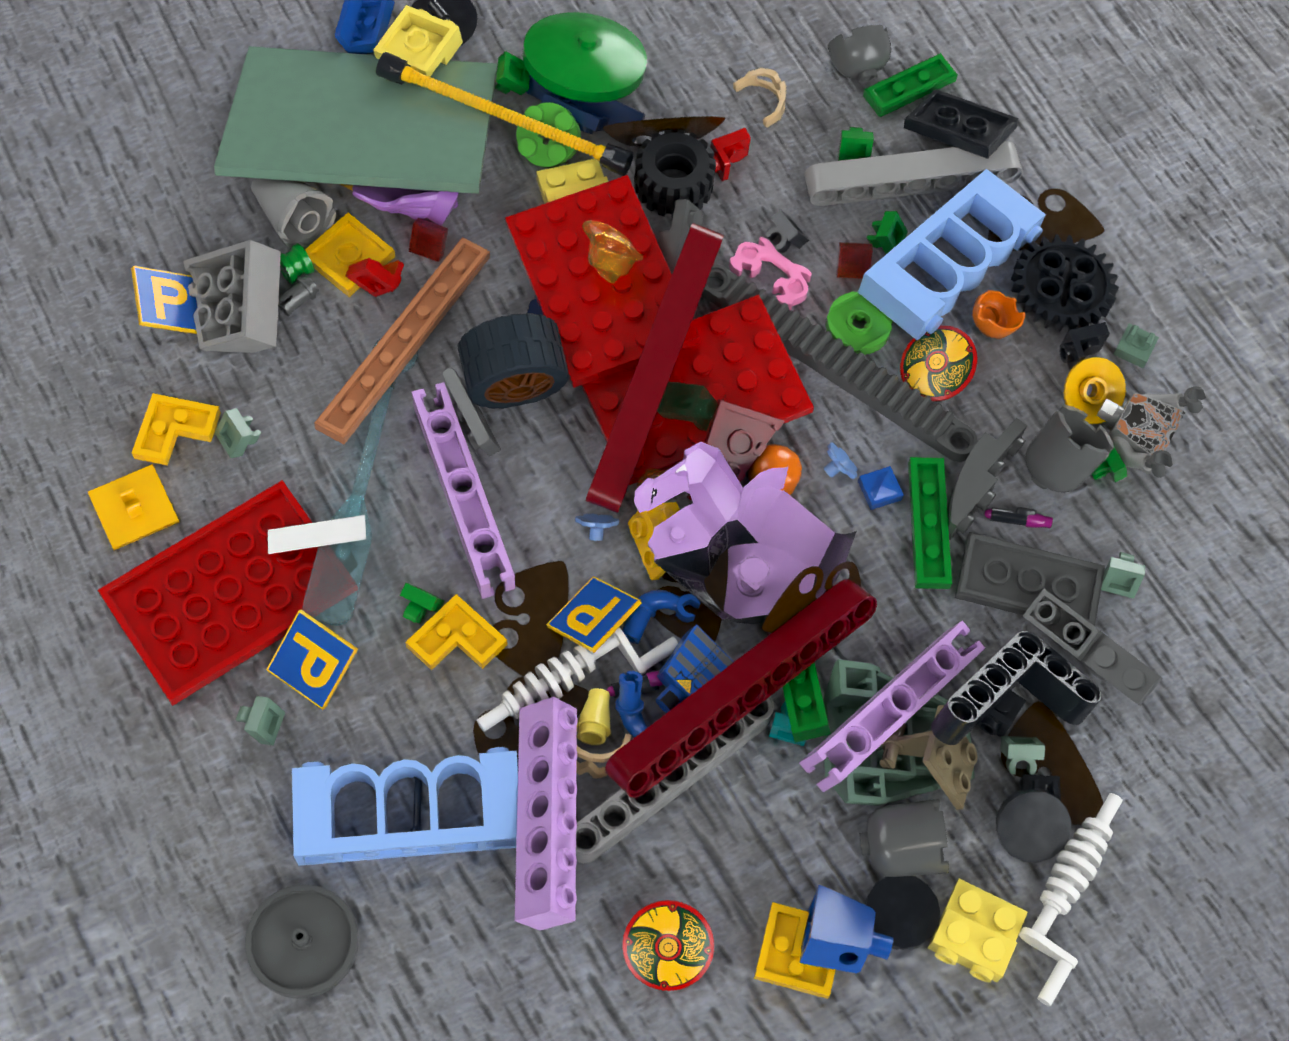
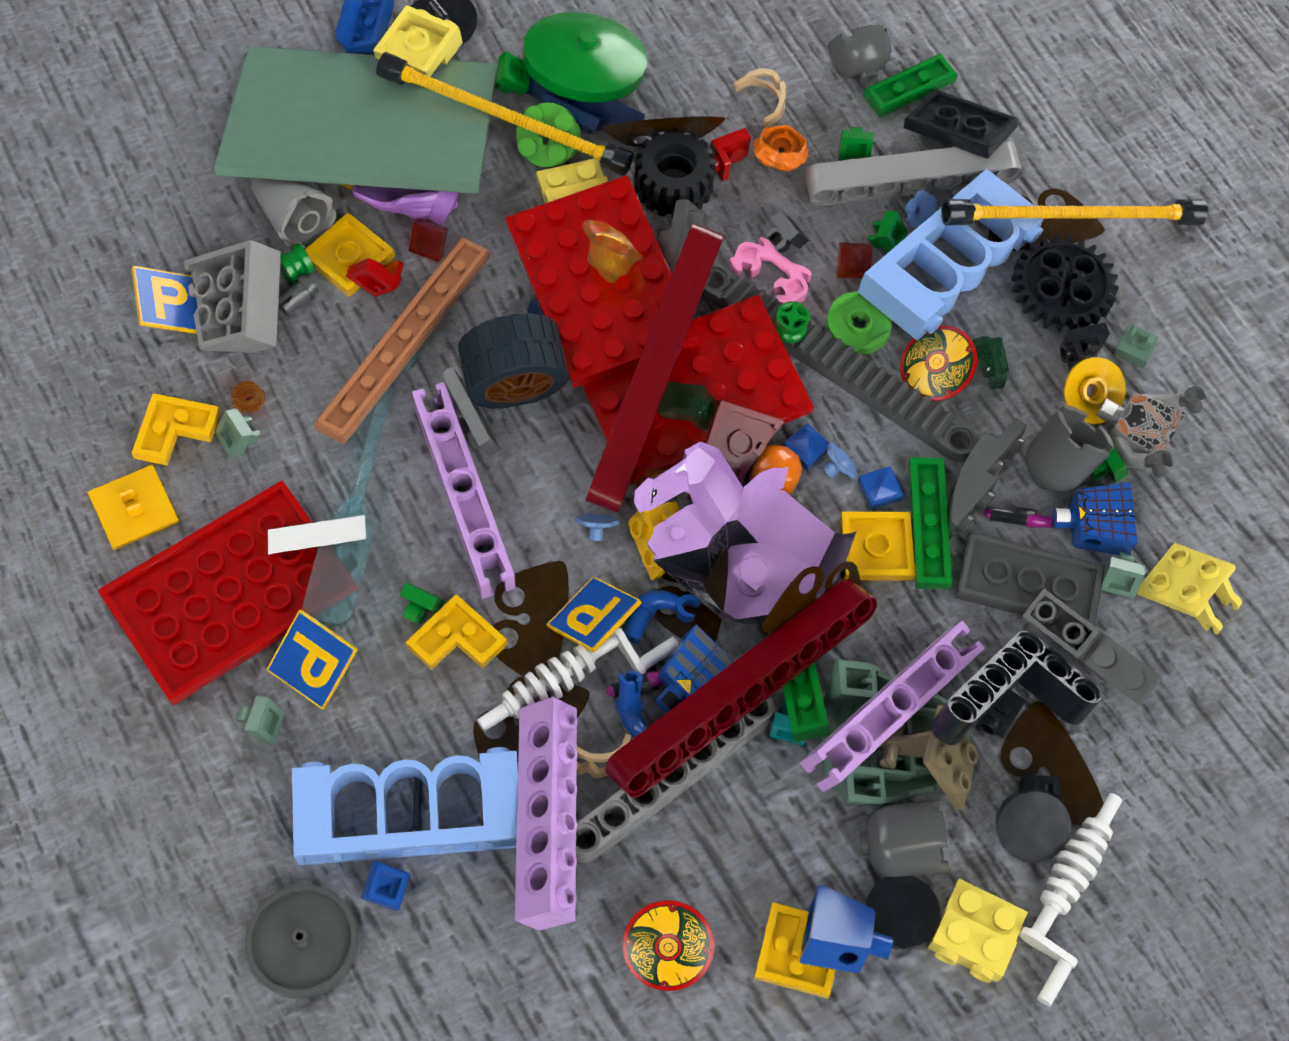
(244, 390): none -> clear orange plate
(385, 886): none -> blue tile
(594, 720): light yellow cone -> none
(783, 138): none -> orange hair
(792, 314): none -> green wheel
(808, 445): none -> blue tile
(881, 545): none -> yellow tile
(920, 208): none -> medium blue plant
(964, 212): none -> yellow hose
(993, 360): none -> clear green bracket
(997, 314): orange hair -> none
(1022, 749): sand green tile -> none
(1100, 519): none -> blue torso
(1187, 581): none -> light yellow plate

